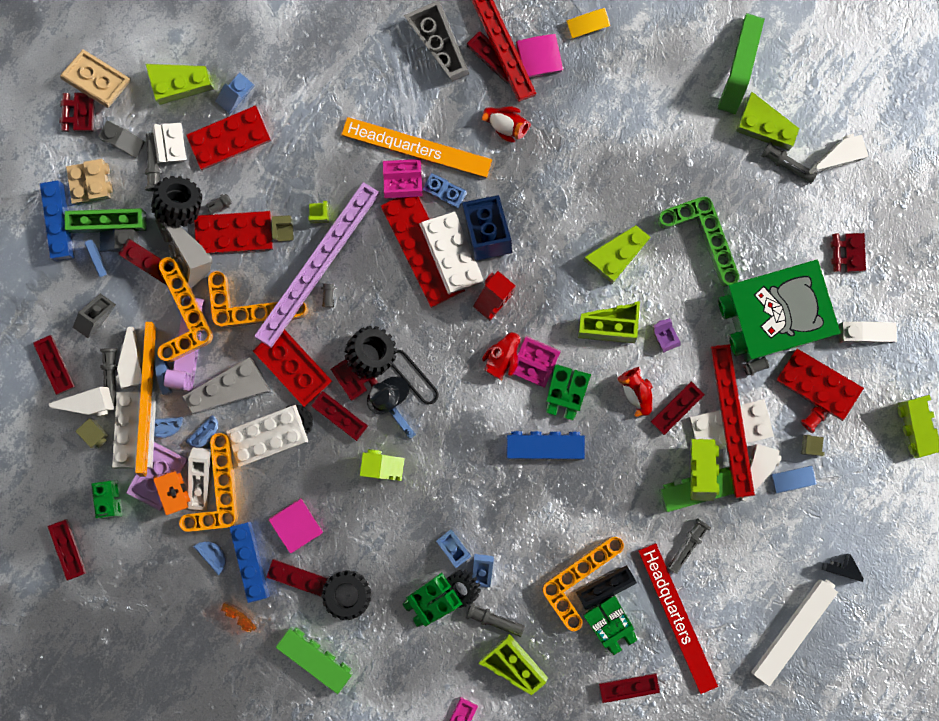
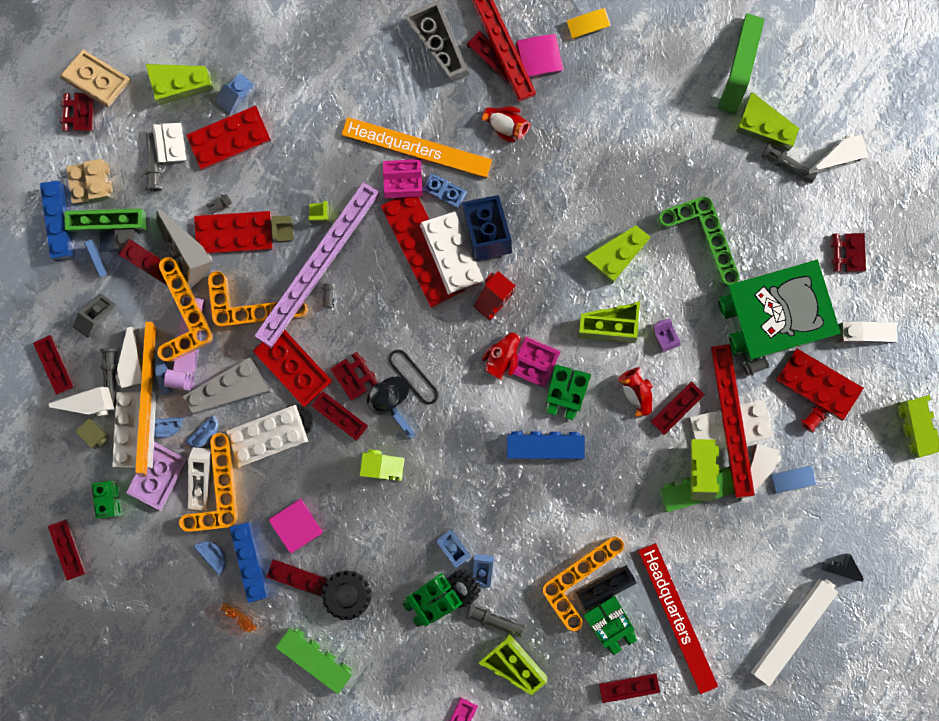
(121, 139): dark grey slope -> none
(171, 503): orange brick -> none
(177, 190): black tyre -> none
(378, 340): black tyre -> none
(693, 538): dark grey pin -> none
(812, 445): olive panel -> none

